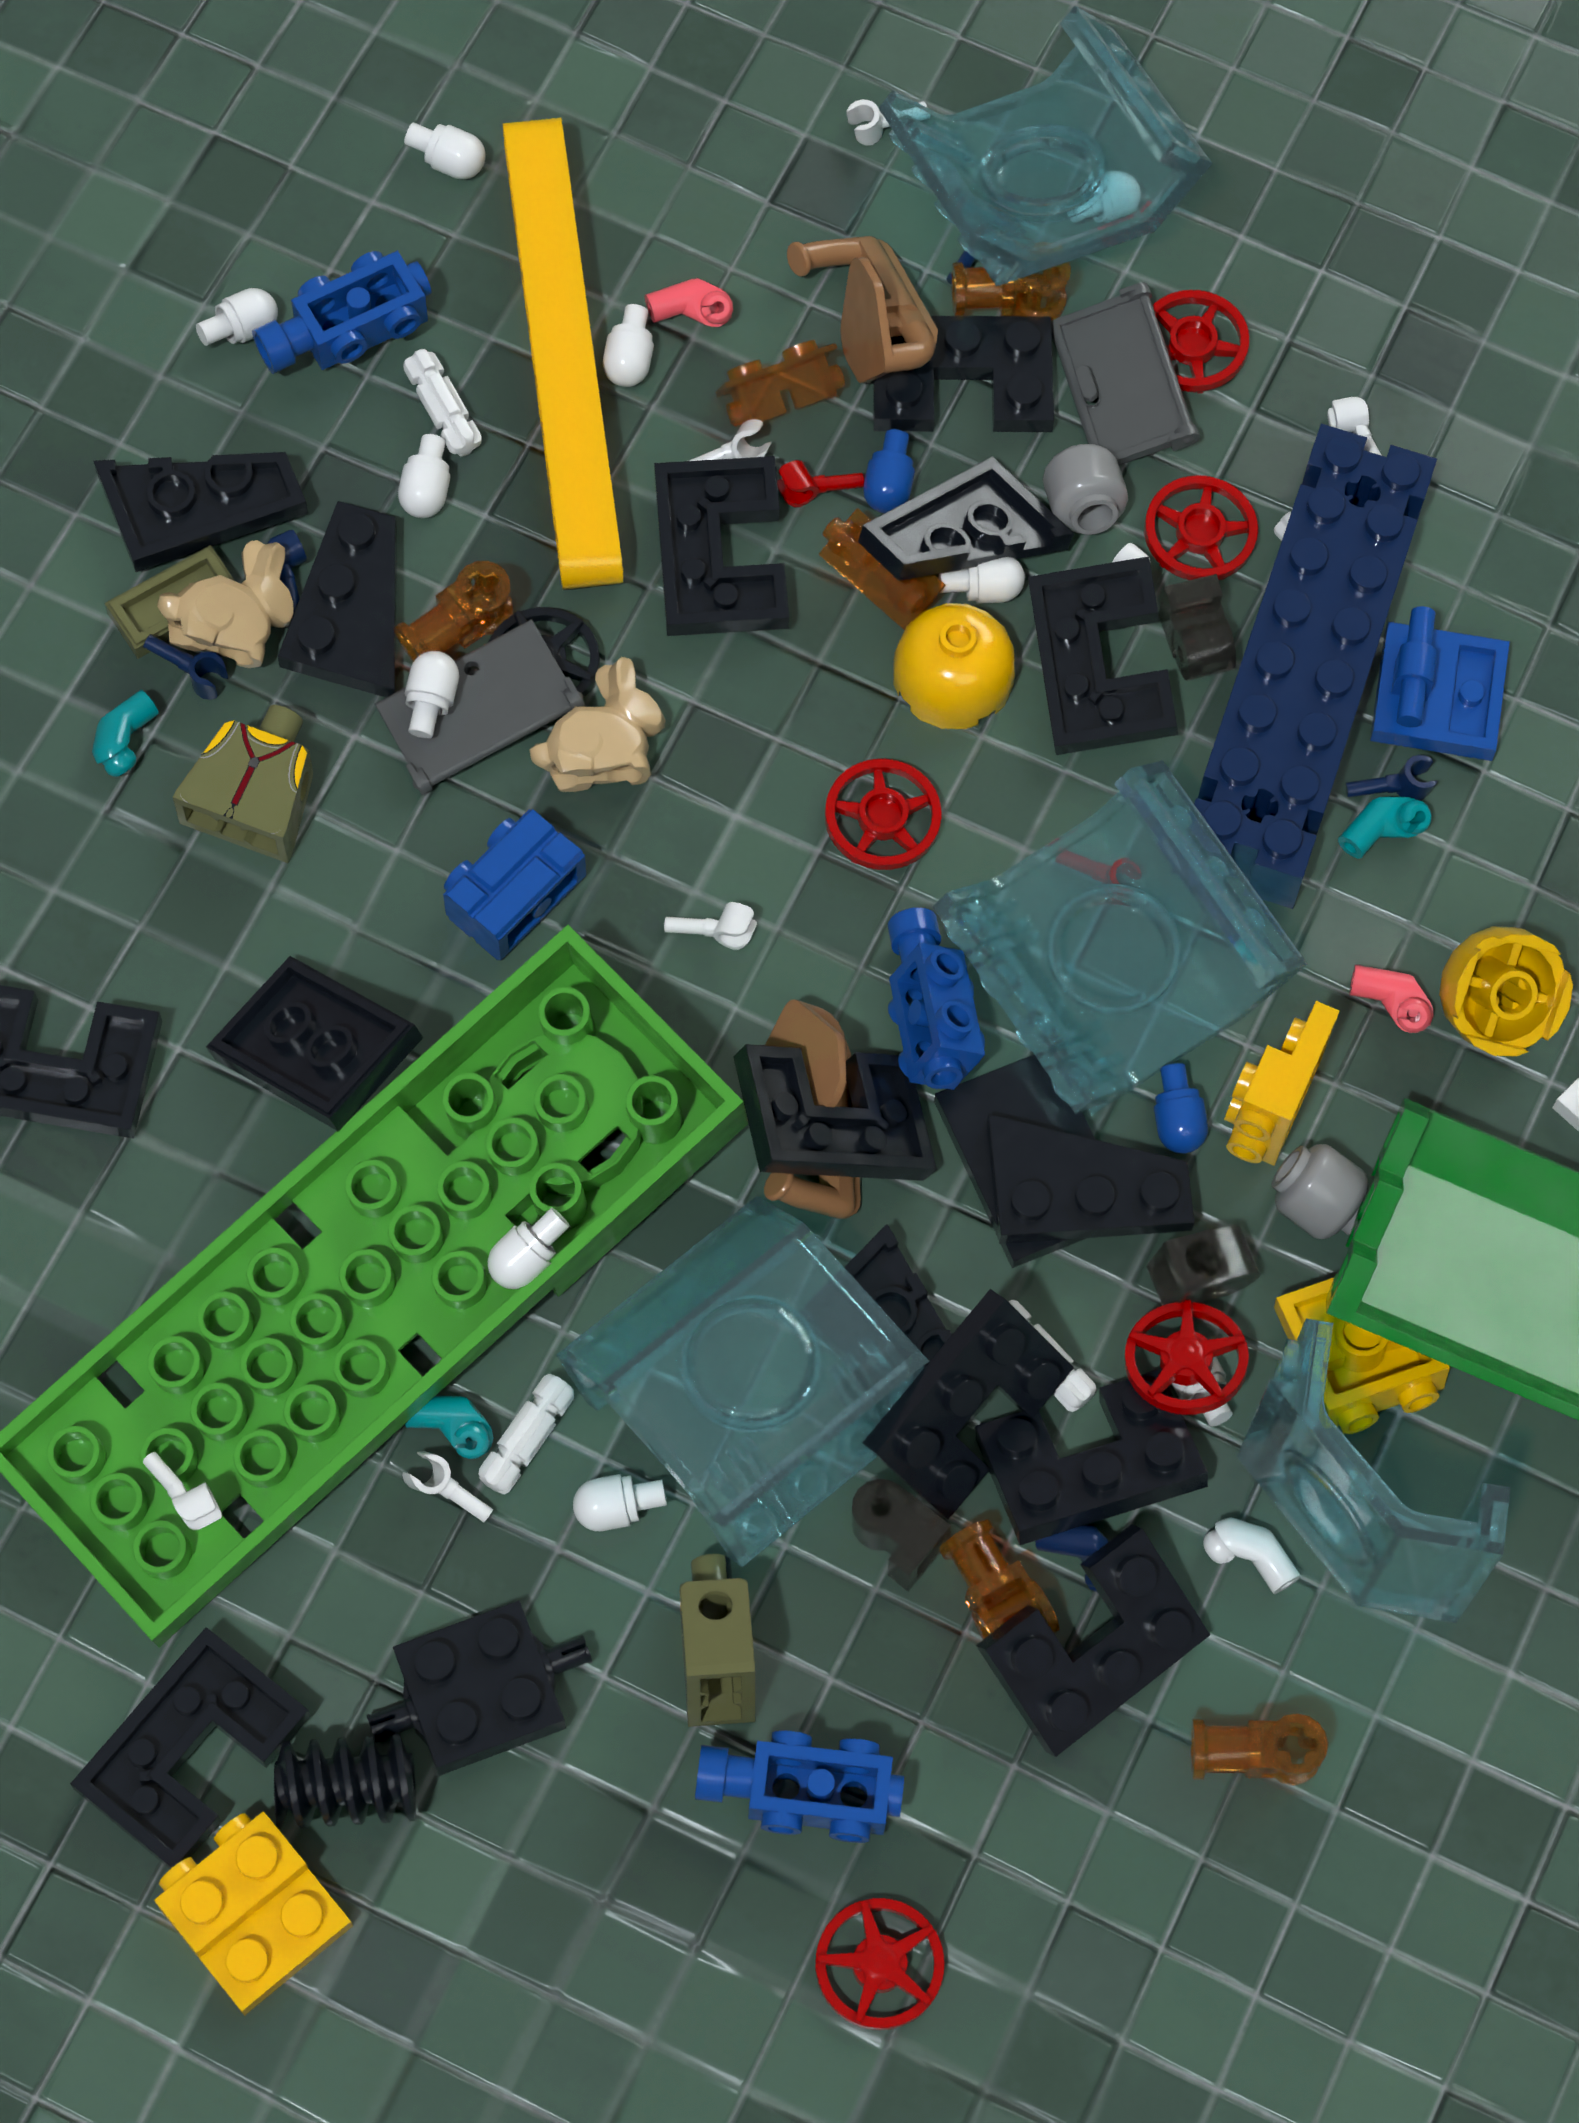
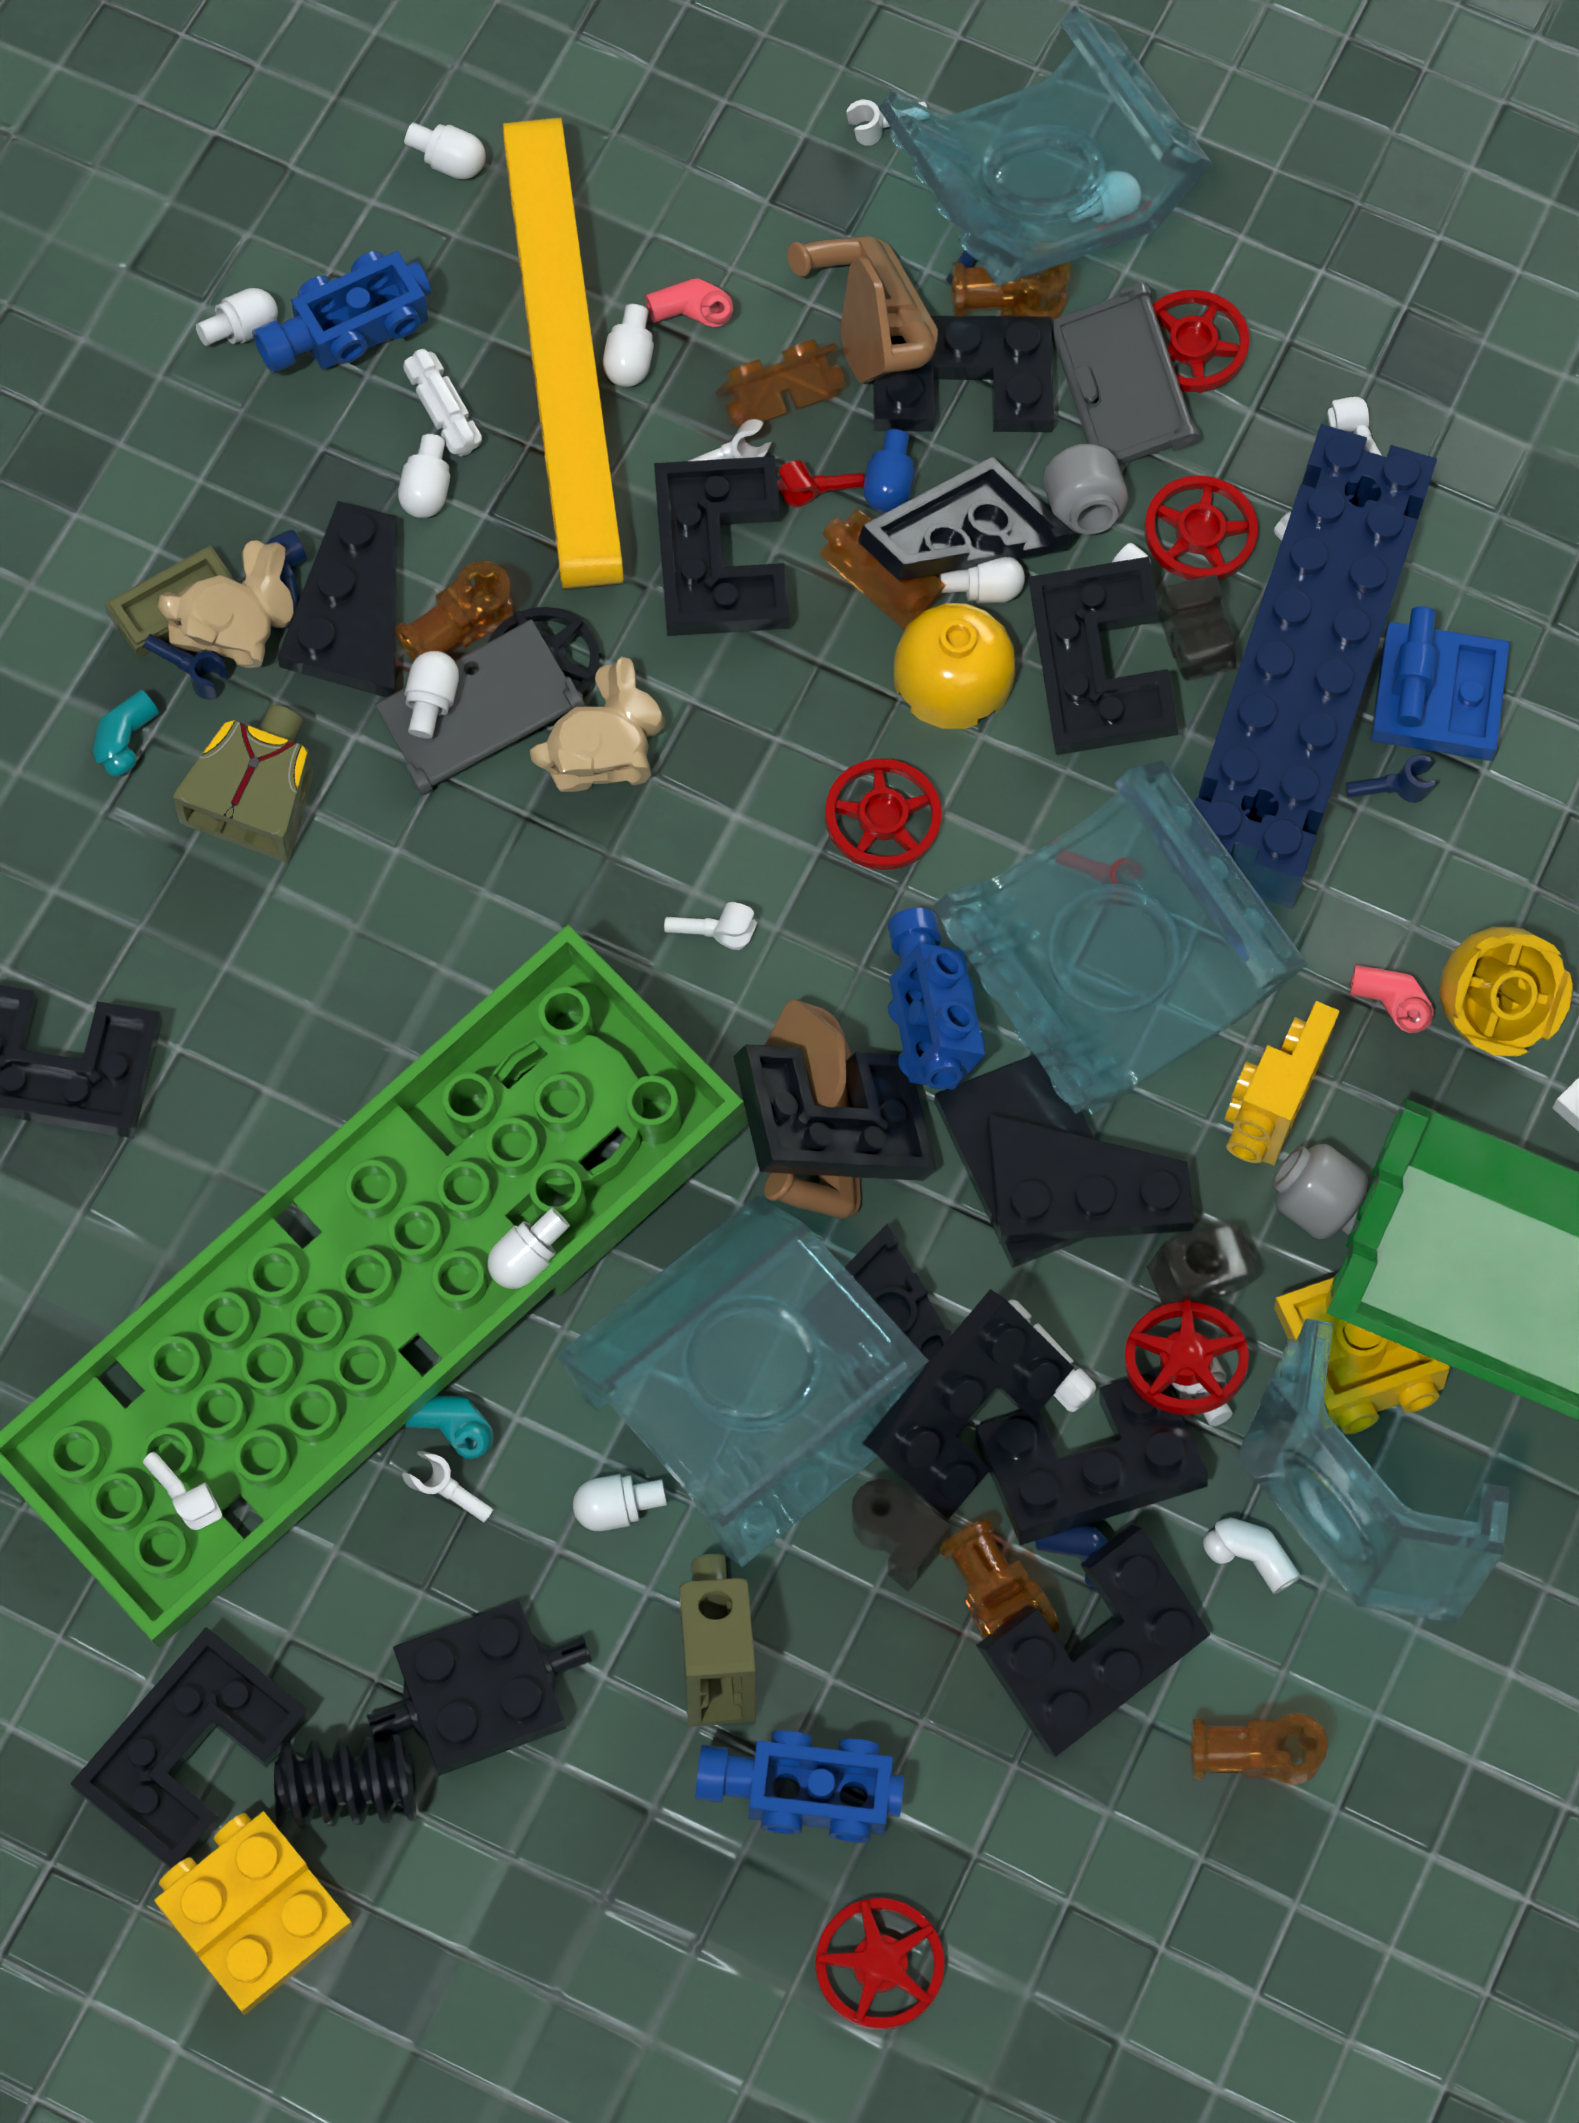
(187, 506): black wing -> none
(314, 1043): black tile -> none
(513, 883): blue brick -> none
(526, 1434): white axle -> none
(1180, 1112): blue cylinder -> none
(1385, 819): teal arm -> none

